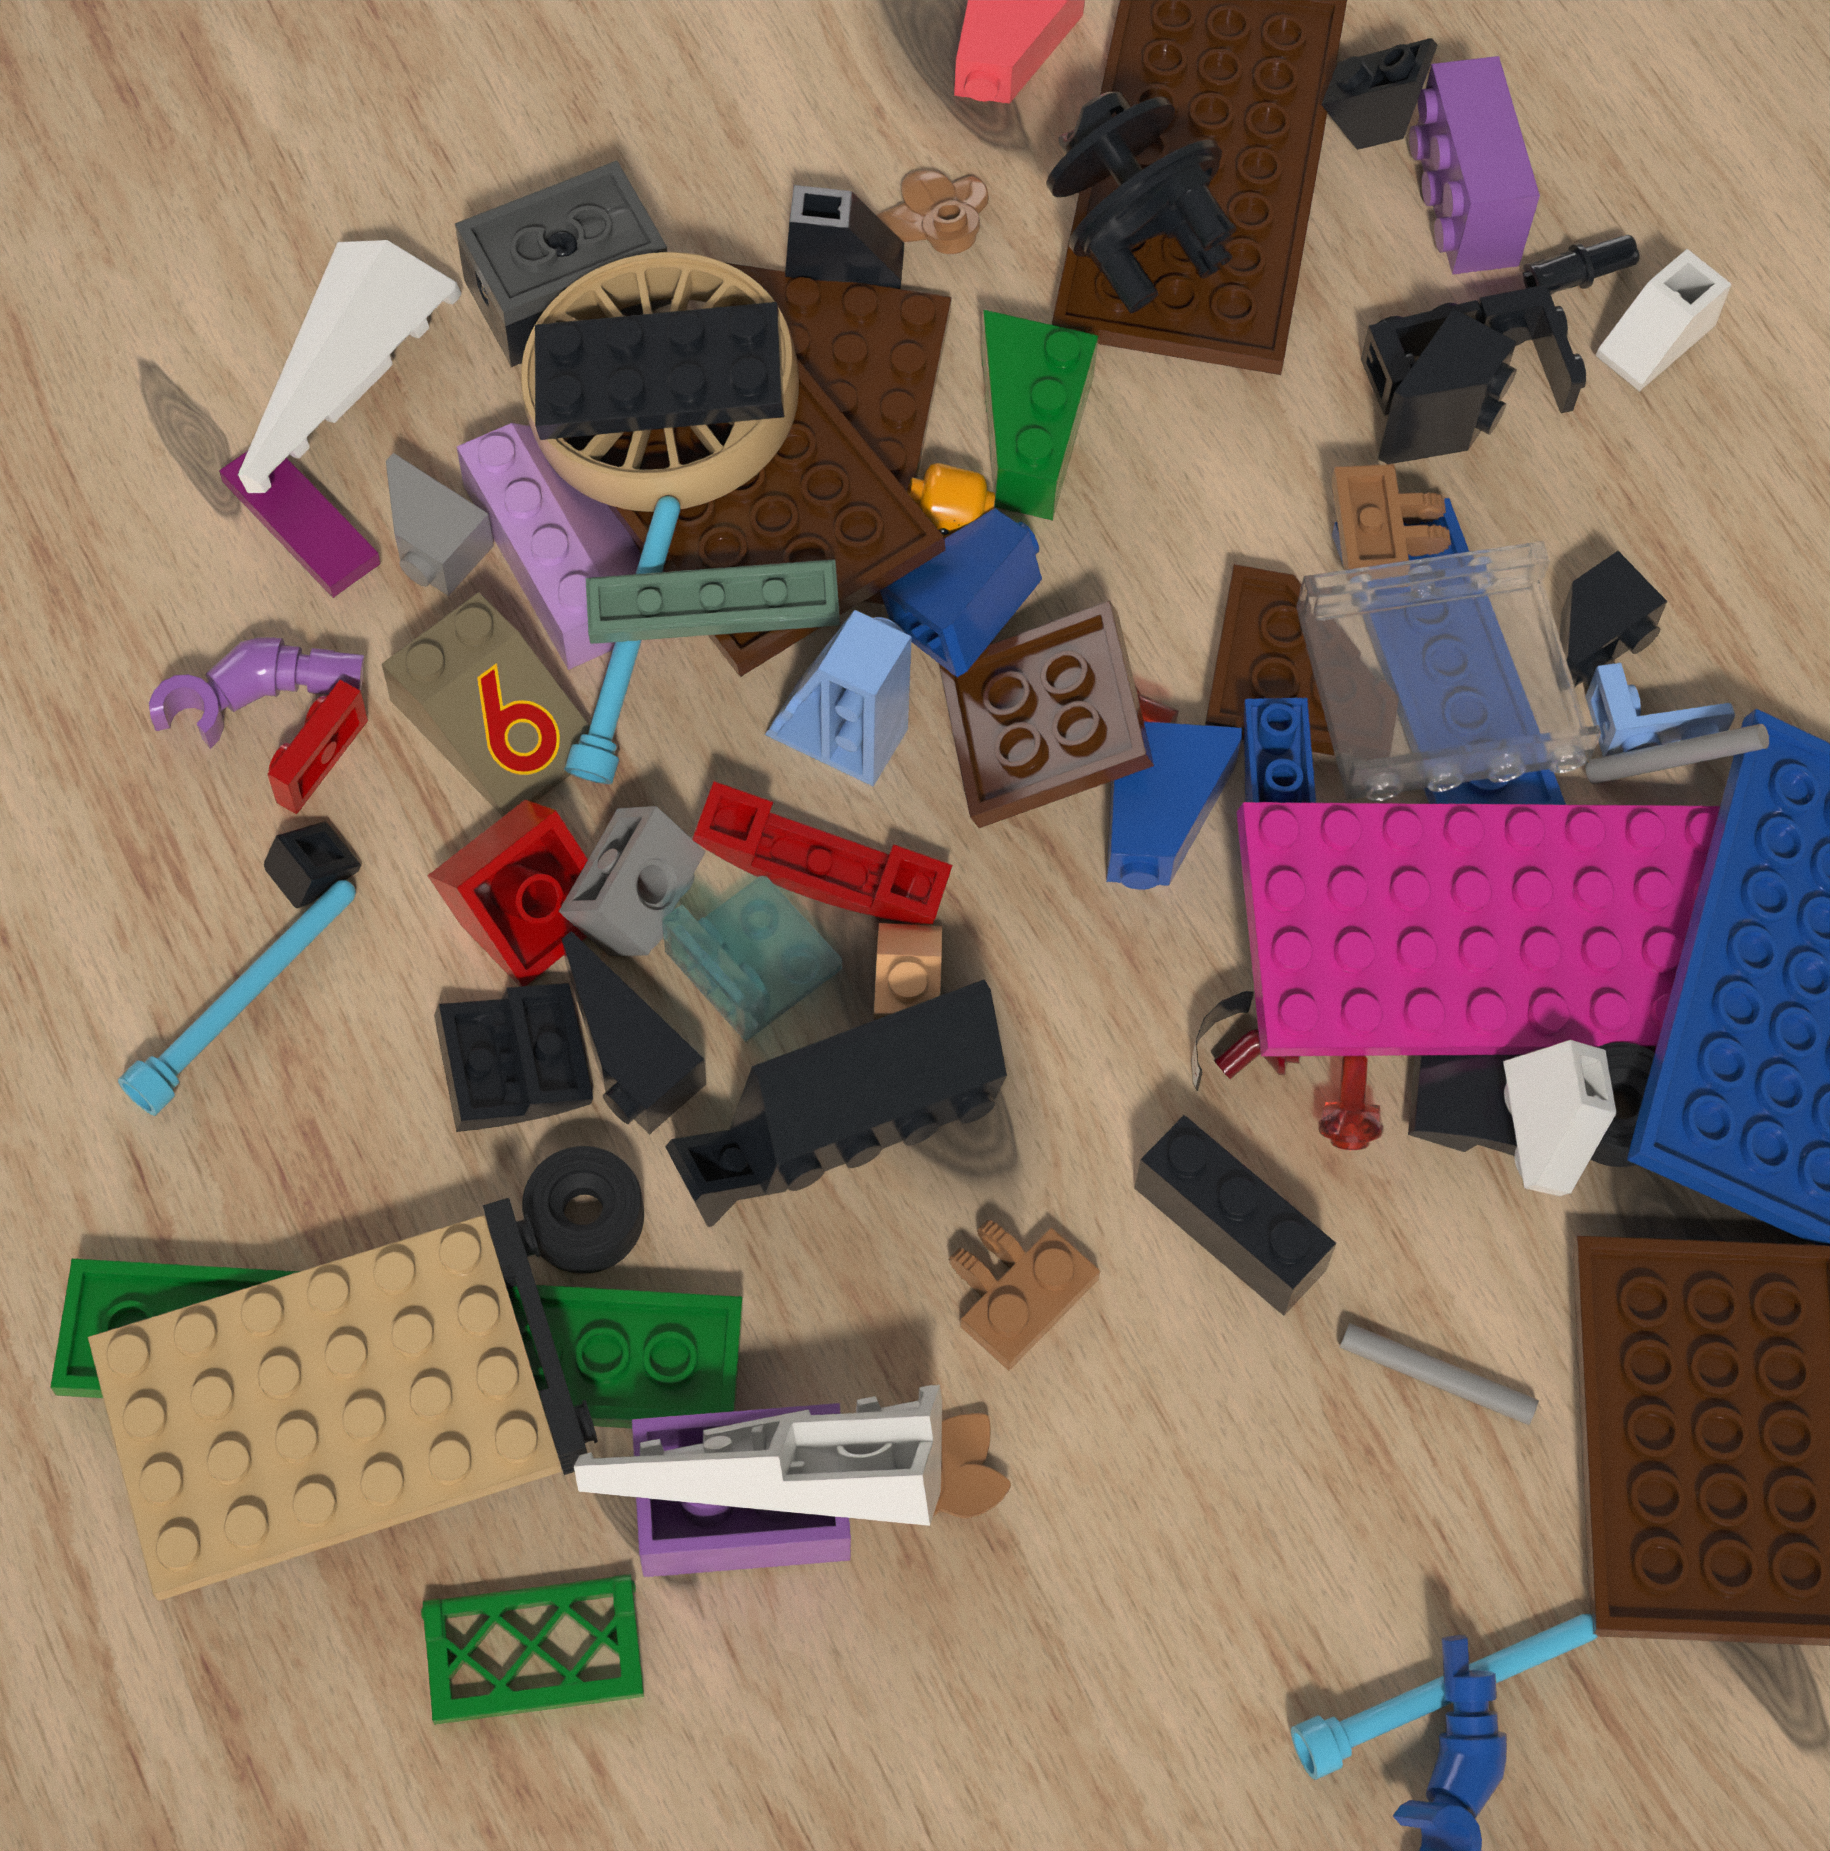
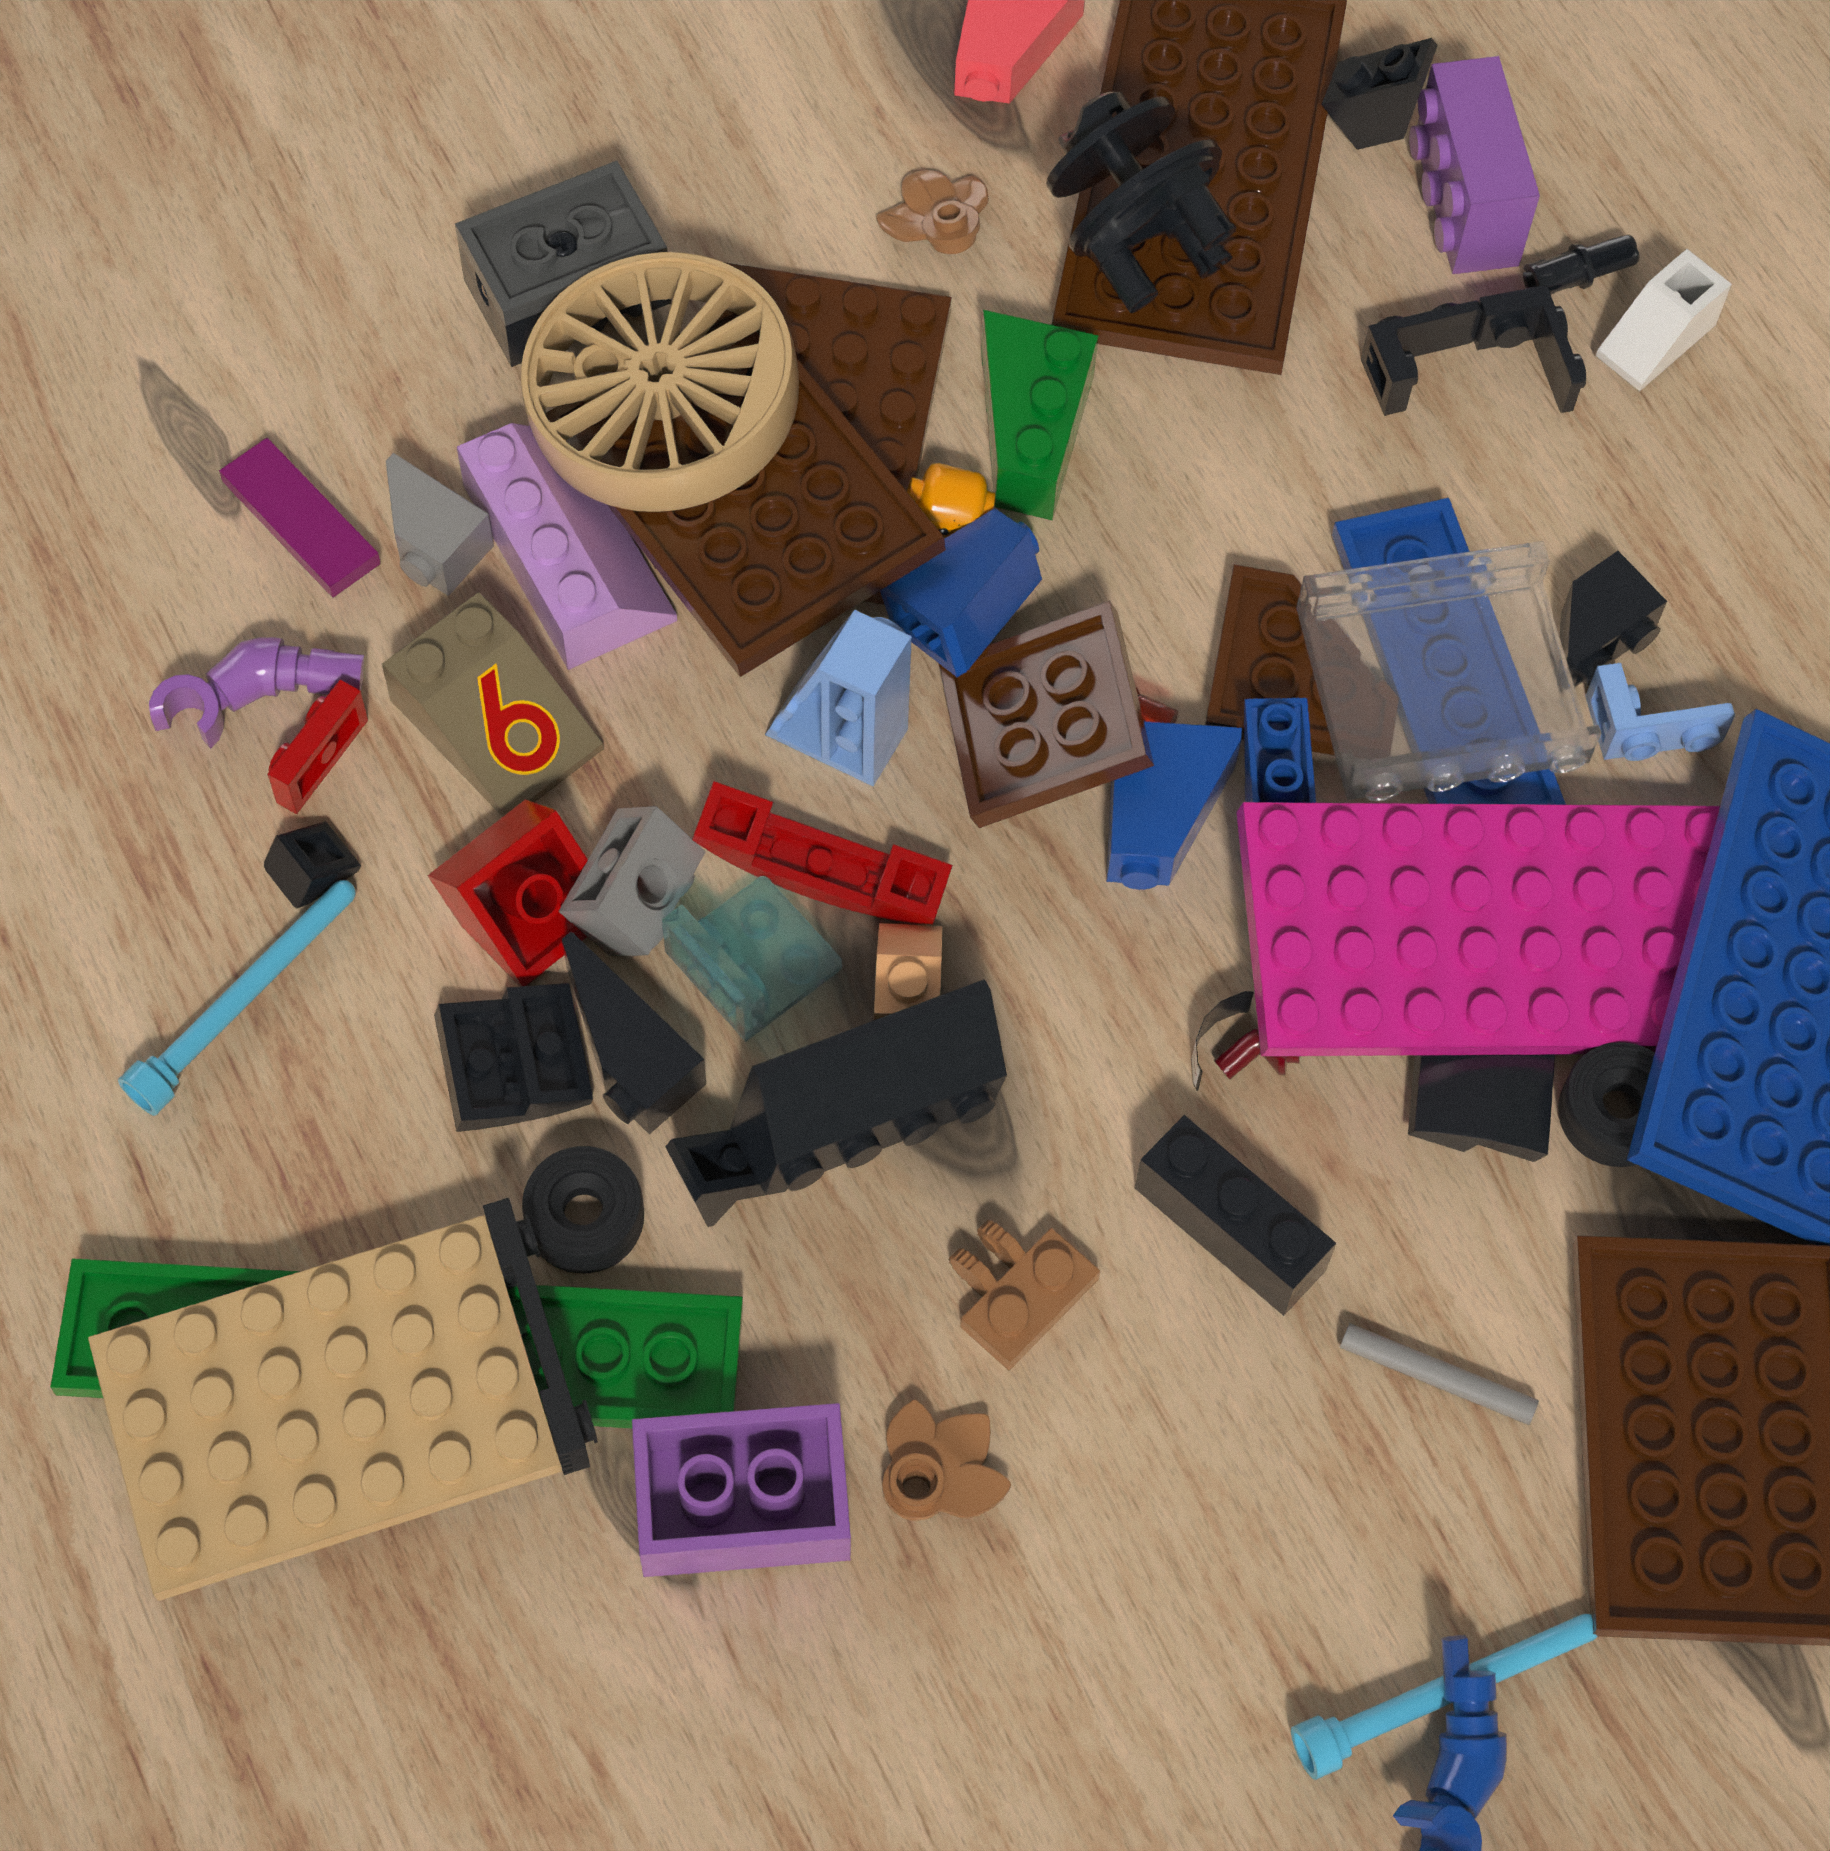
(358, 317): white wedge -> none
(572, 1690): green window -> none
(594, 754): medium azure piece -> none
(658, 371): black plate -> none
(712, 601): sand green tile -> none
(836, 1465): white wedge -> none
(840, 240): black slope -> none
(1351, 1121): clear red plate -> none
(1373, 515): medium nougat hinge -> none
(1450, 392): black slope -> none
(1559, 1112): white slope -> none
(1678, 753): light grey bar -> none

